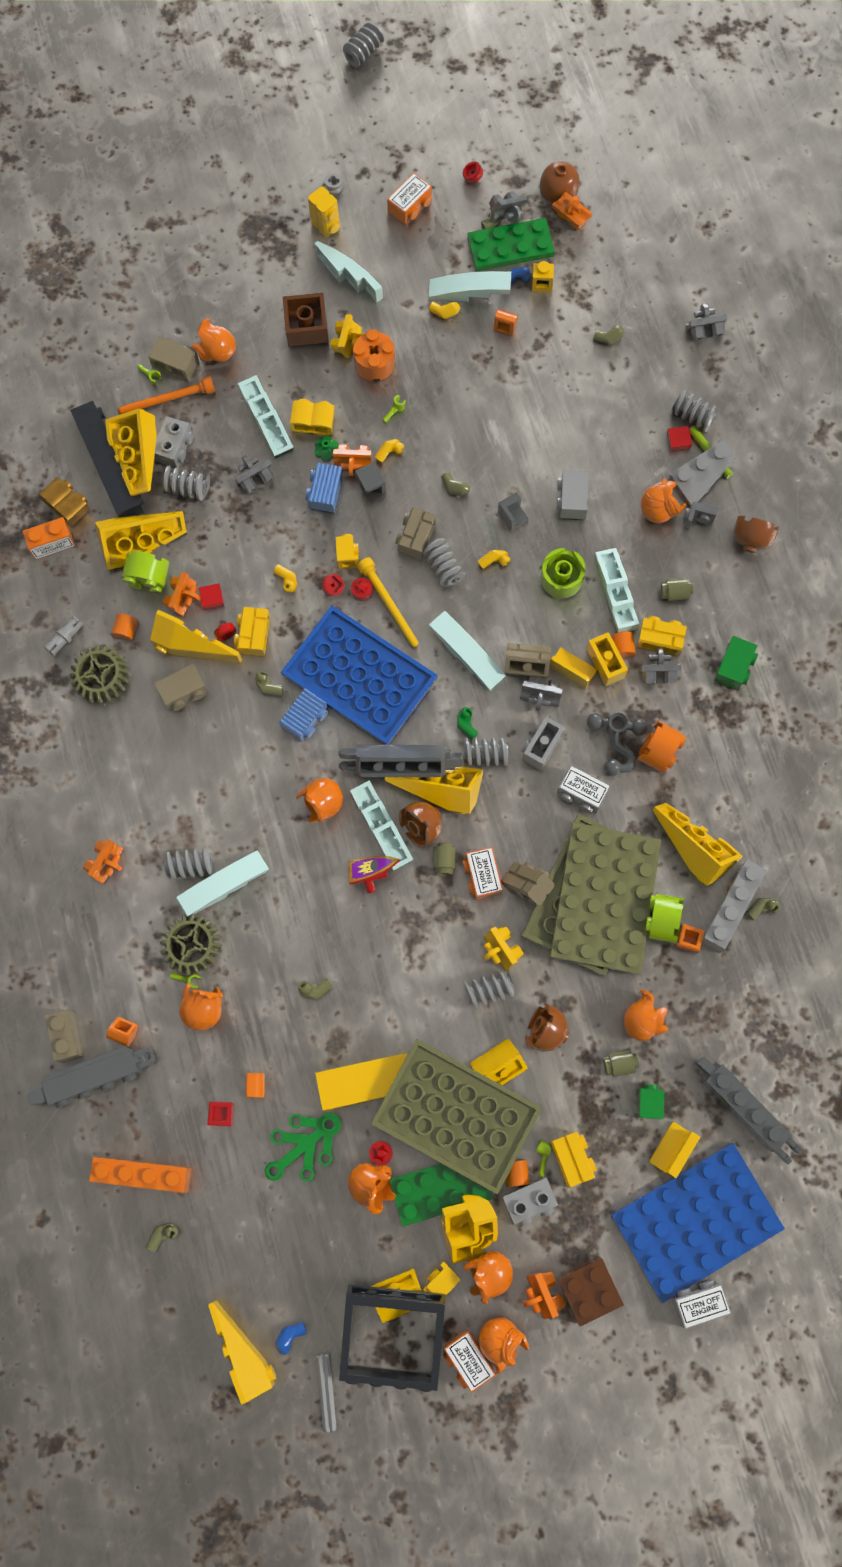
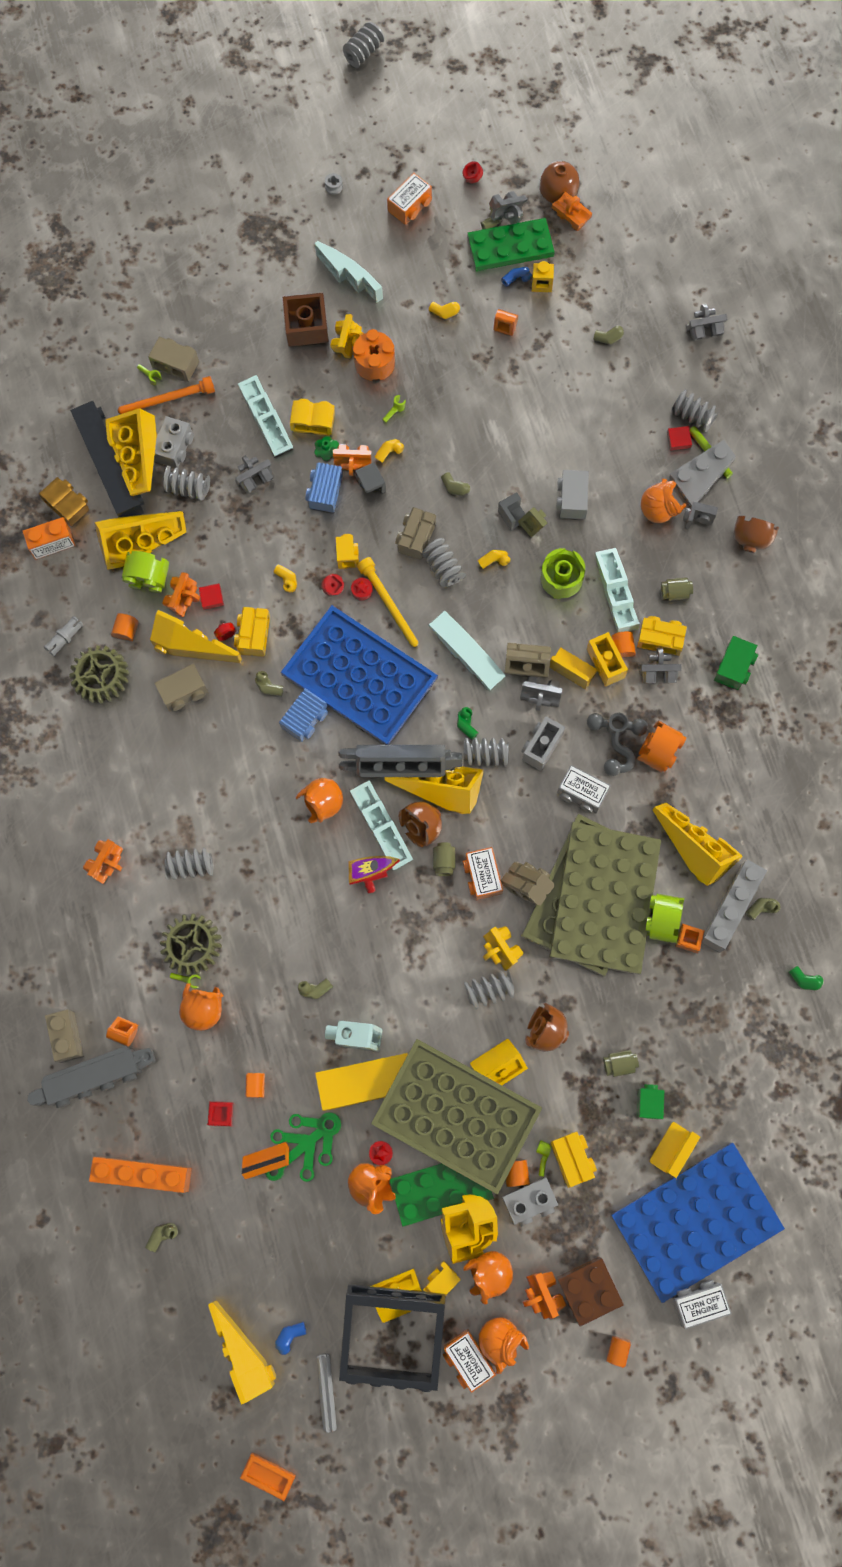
(216, 343): orange hair -> none
(222, 883): light aqua slope -> none
(265, 1160): none -> orange tile
(268, 1476): none -> orange tile
(324, 211): yellow brick -> none
(363, 1035): none -> light aqua torso
(472, 284): light aqua slope -> none
(533, 521): none -> olive tile
(618, 1351): none -> orange brick
(644, 1021): orange hair -> none
(747, 1108): dark grey hinge -> none
(806, 982): none -> green arm

